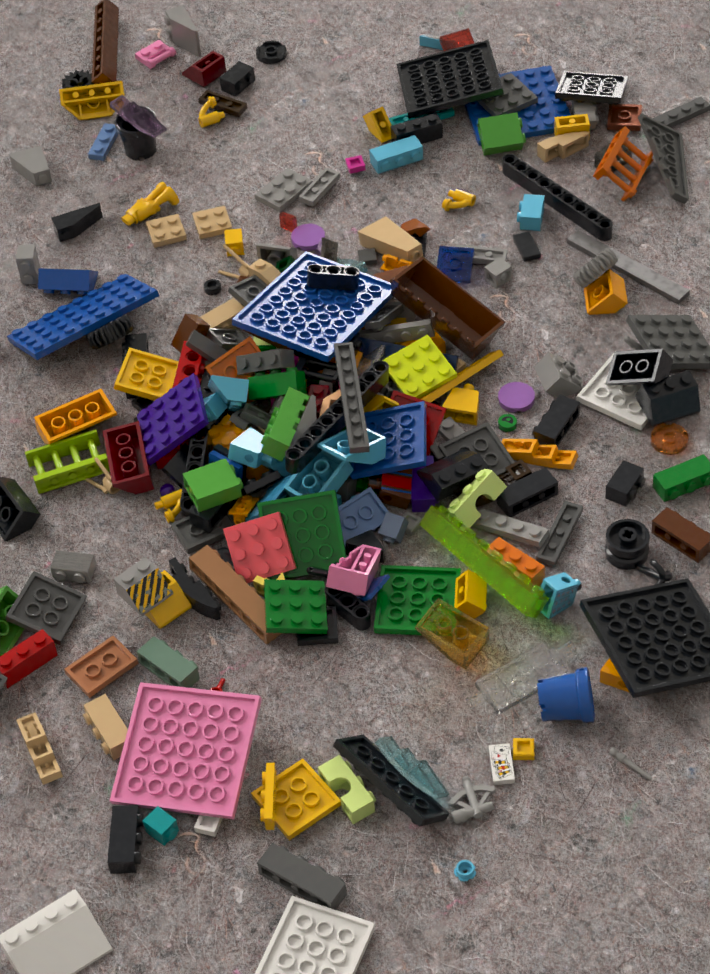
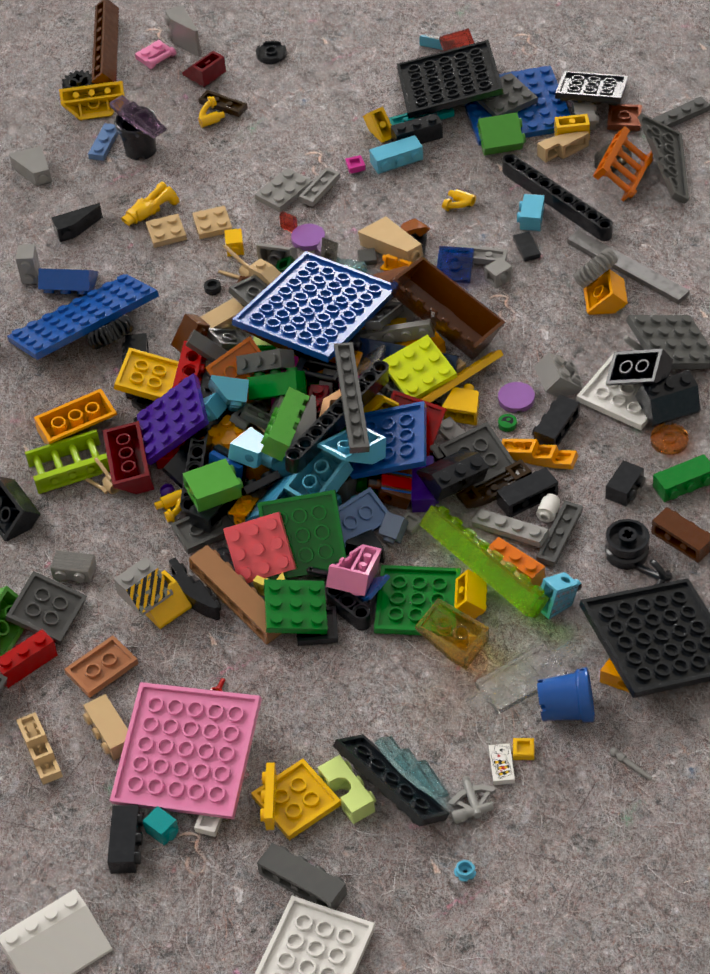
(168, 664): sand green brick -> none
(237, 78): black brick -> none
(332, 277): black beam -> none
(485, 484): yellowish green arch -> none
(548, 508): none -> white brick

